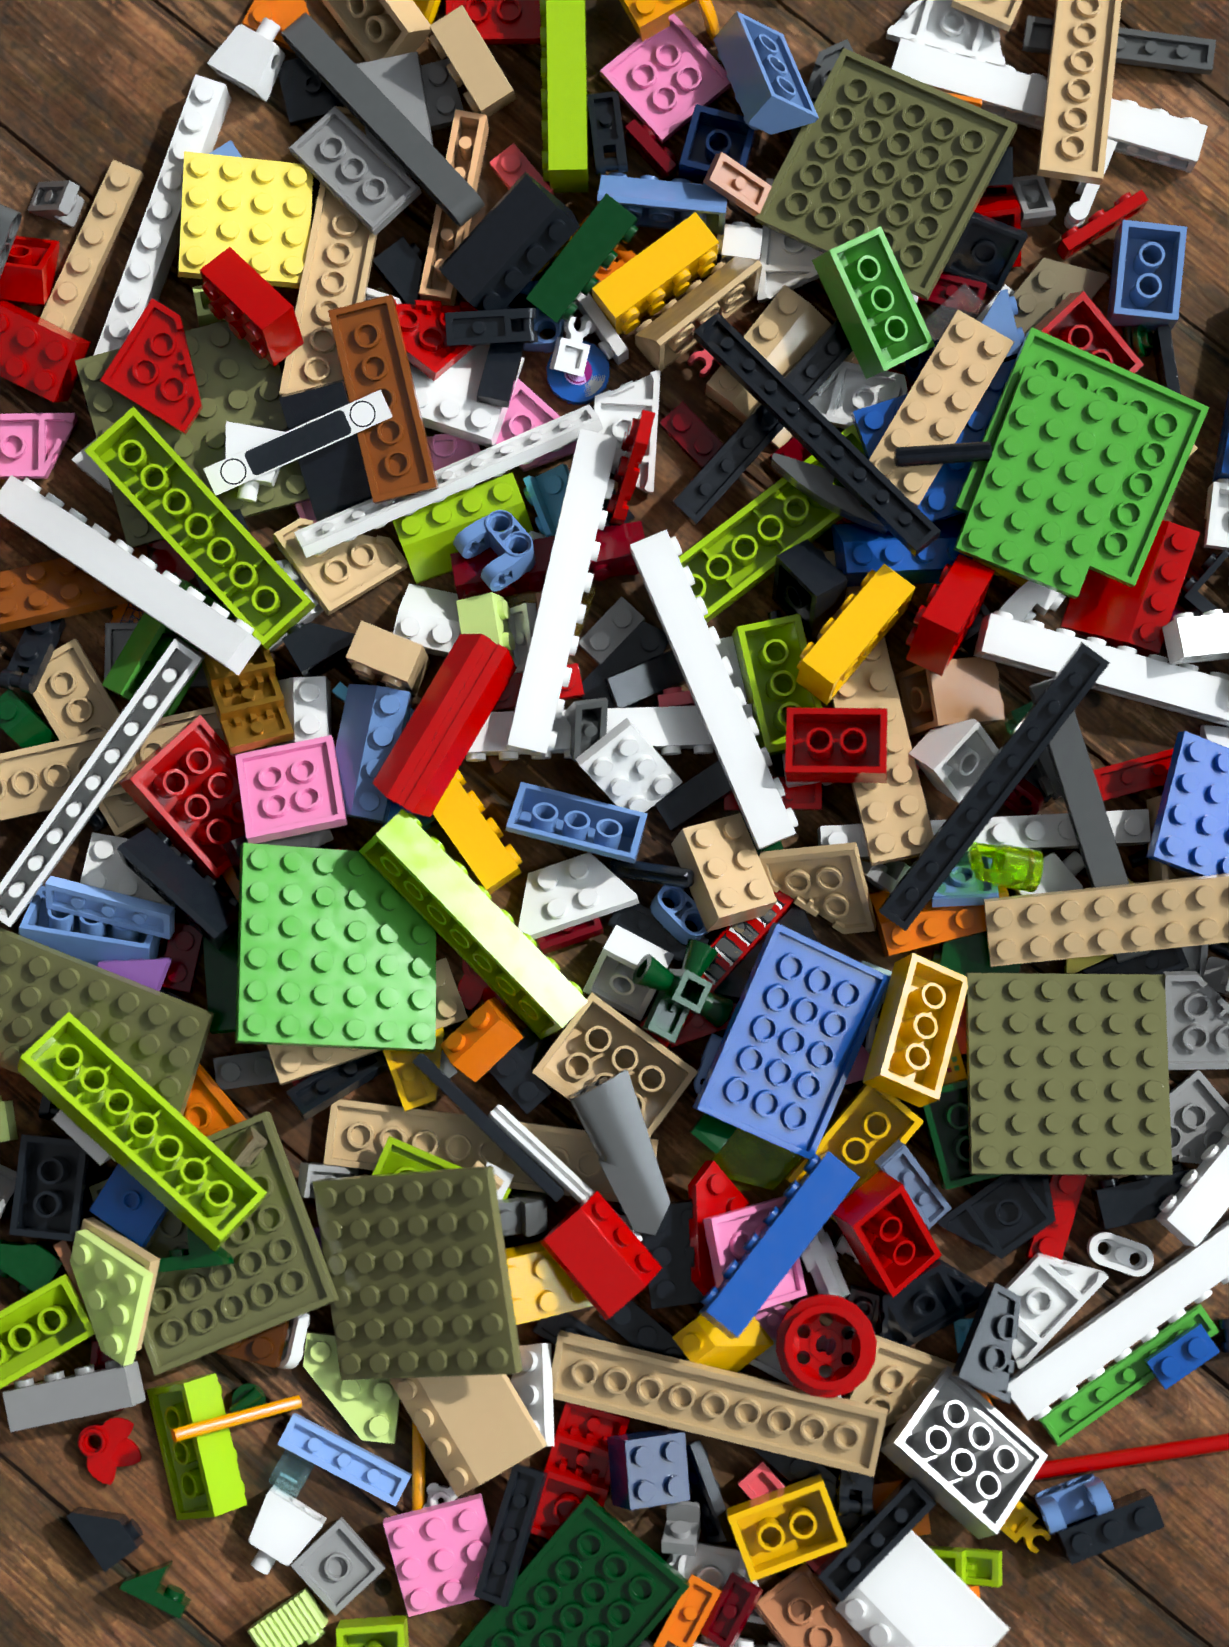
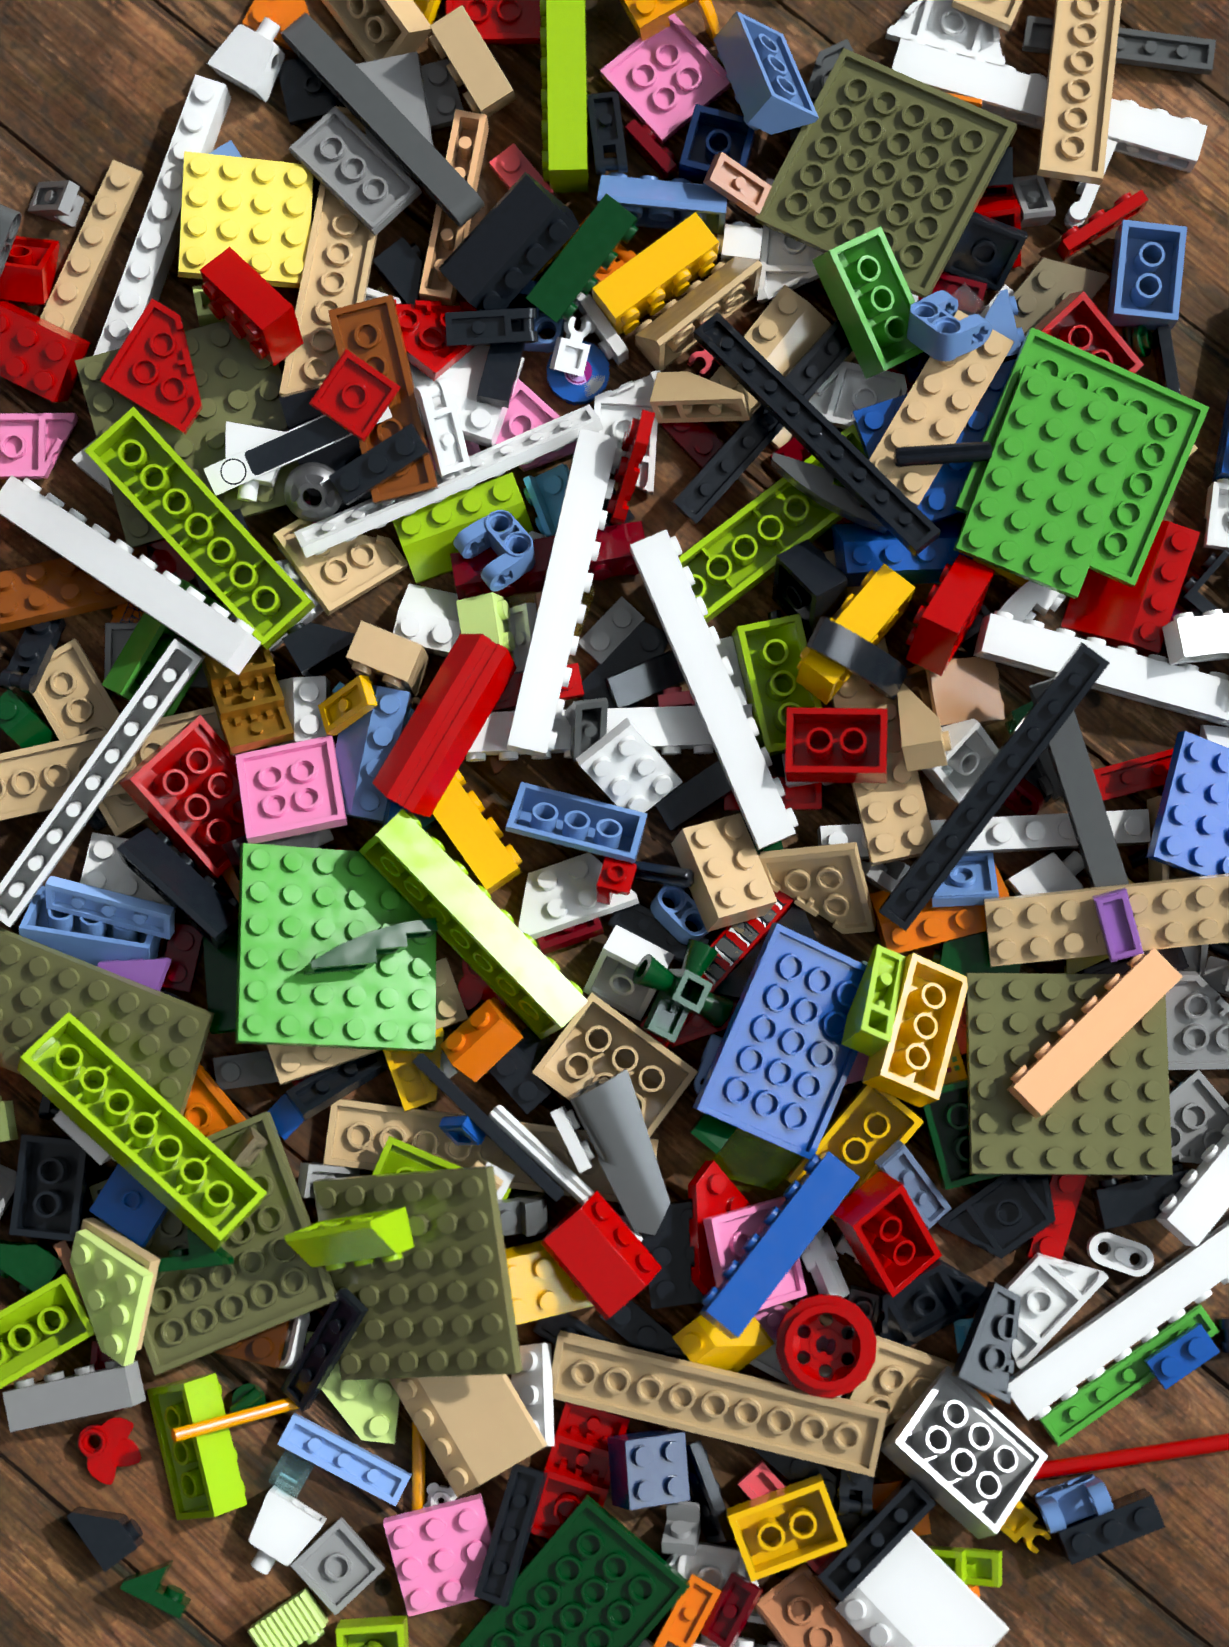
(285, 1117): none -> blue tile
(311, 476): none -> flat silver piece
(324, 1349): none -> black tile
(347, 705): none -> yellow plate
(353, 1239): none -> lime slope
(354, 395): none -> red tile
(362, 951): none -> slope
(379, 464): none -> black plate
(443, 427): none -> white plate
(462, 1130): none -> blue tile
(579, 1150): none -> white plate
(615, 878): none -> red bracket
(691, 398): none -> tan slope
(858, 656): none -> black slope
(875, 1003): none -> lime slope
(921, 733): none -> tan slope
(940, 333): none -> medium blue piece
(1010, 867): clear neon green piece -> none
(1094, 1033): none -> light nougat brick
(1117, 924): none -> medium lavender tile

